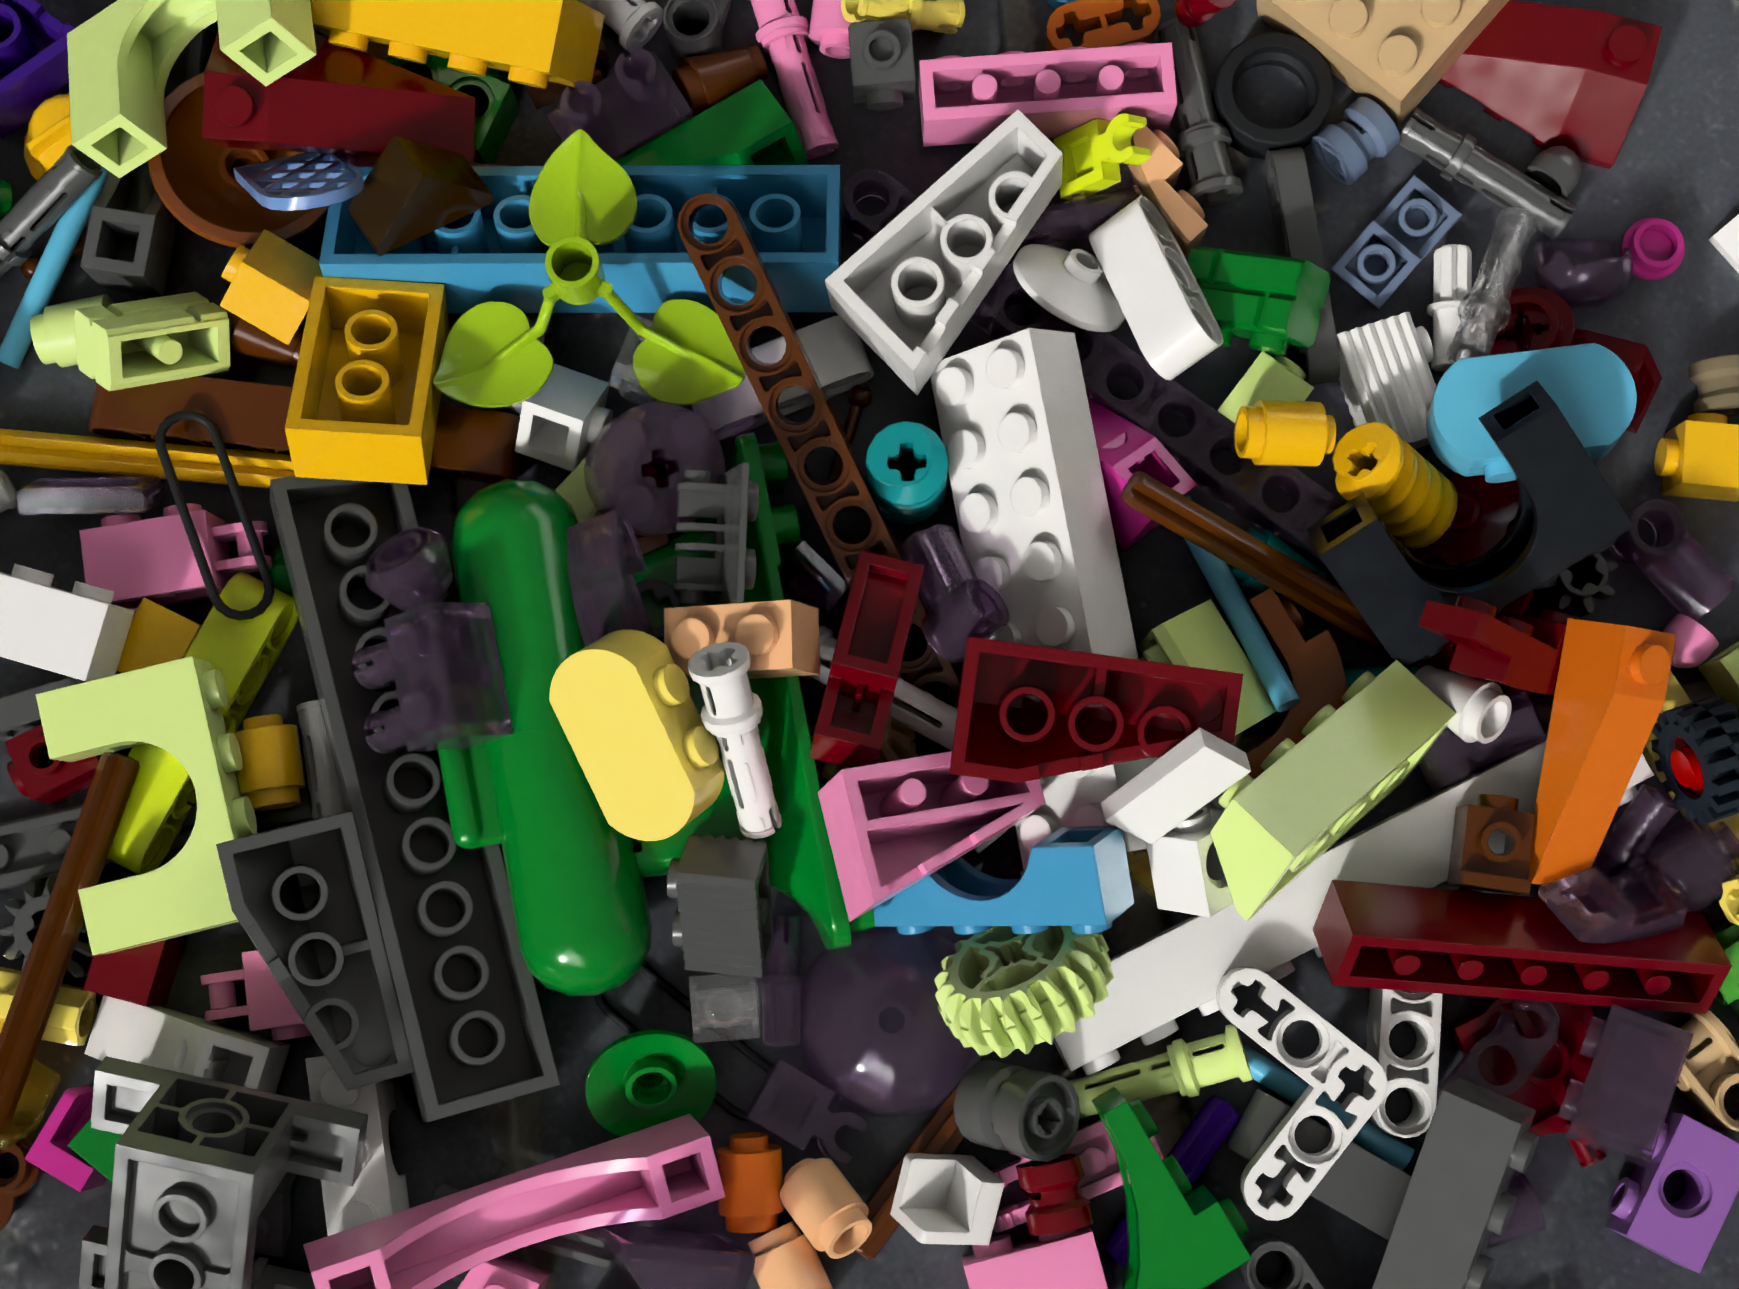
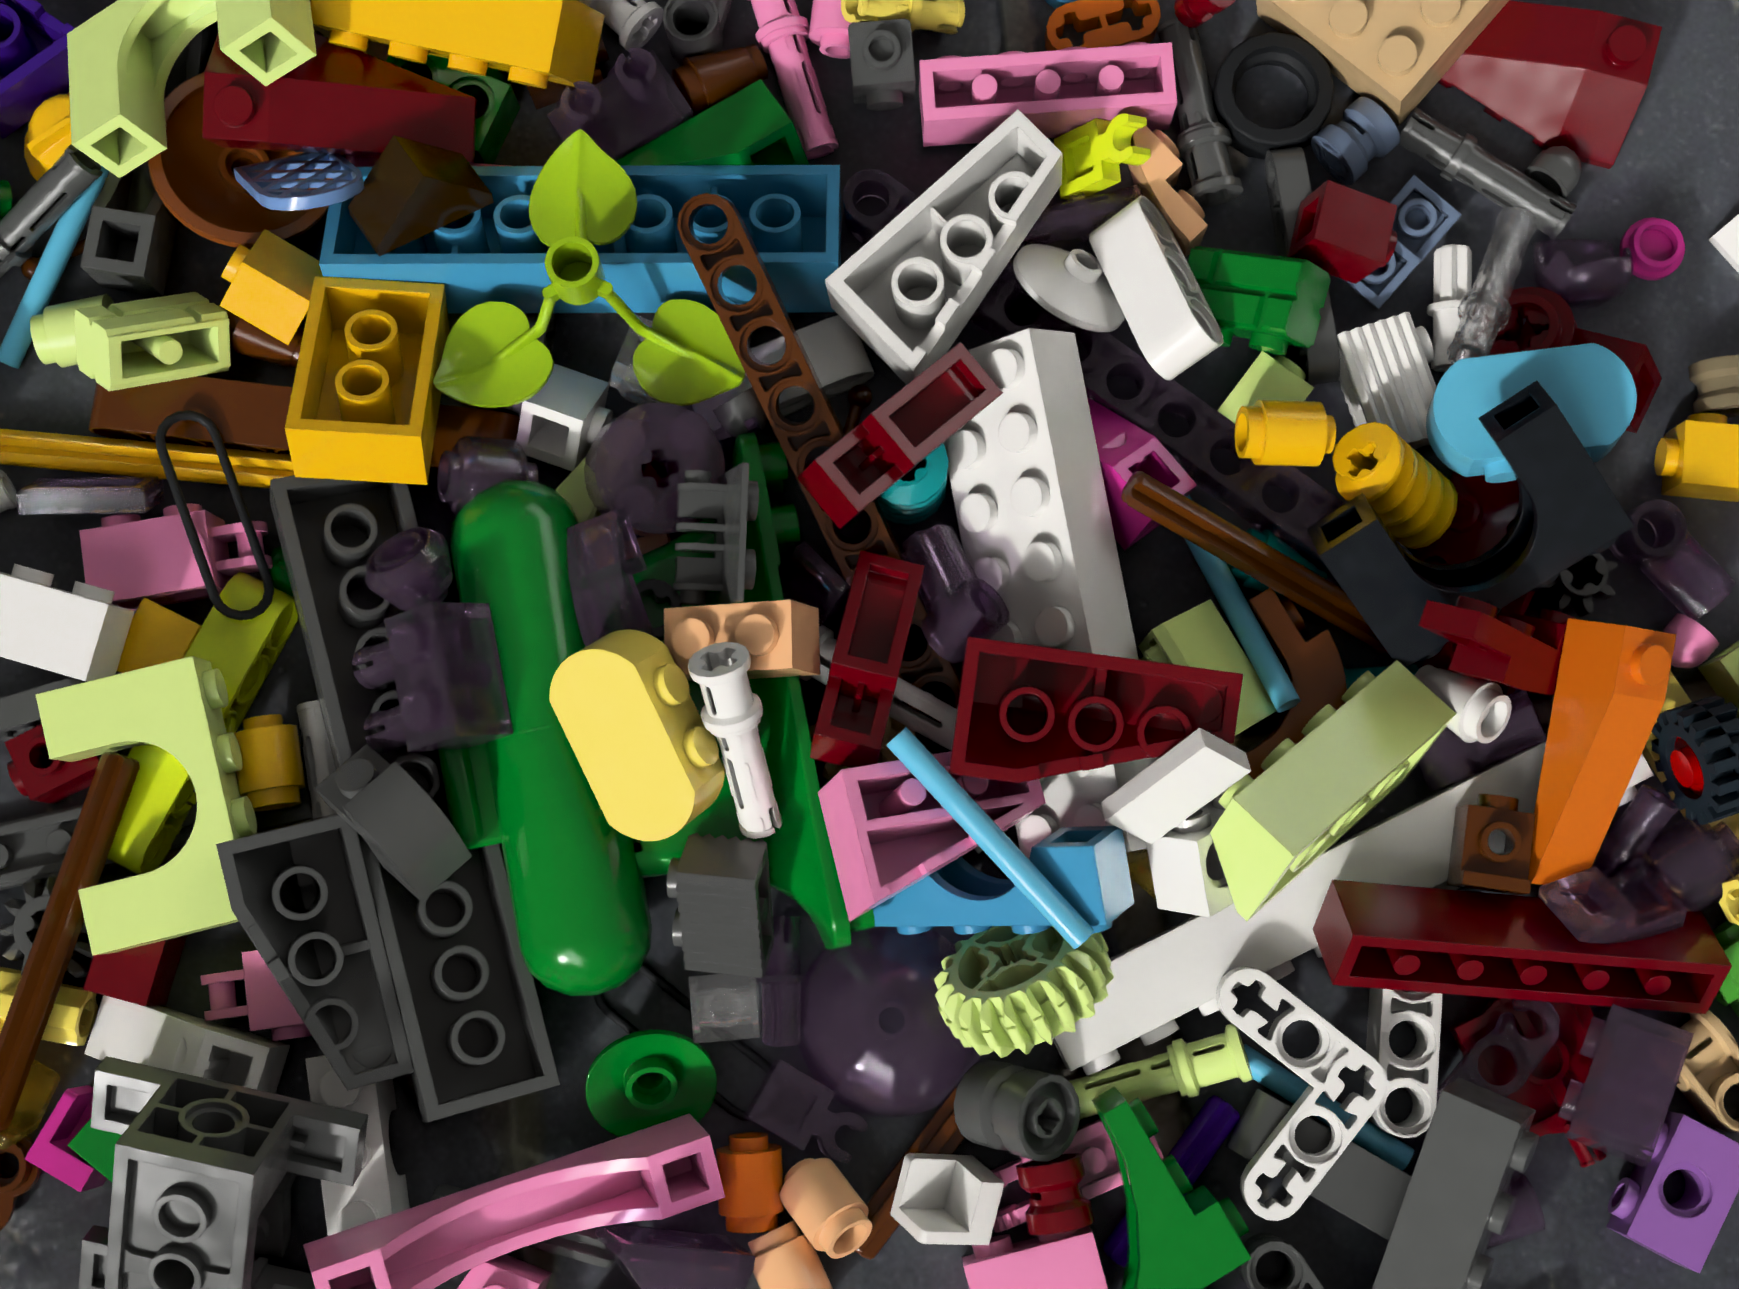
(395, 820): none -> dark grey brick
(478, 465): none -> head
(740, 409): none -> dark grey hinge
(899, 435): none -> dark red slope
(990, 838): none -> medium azure bar
(1344, 231): none -> dark red brick

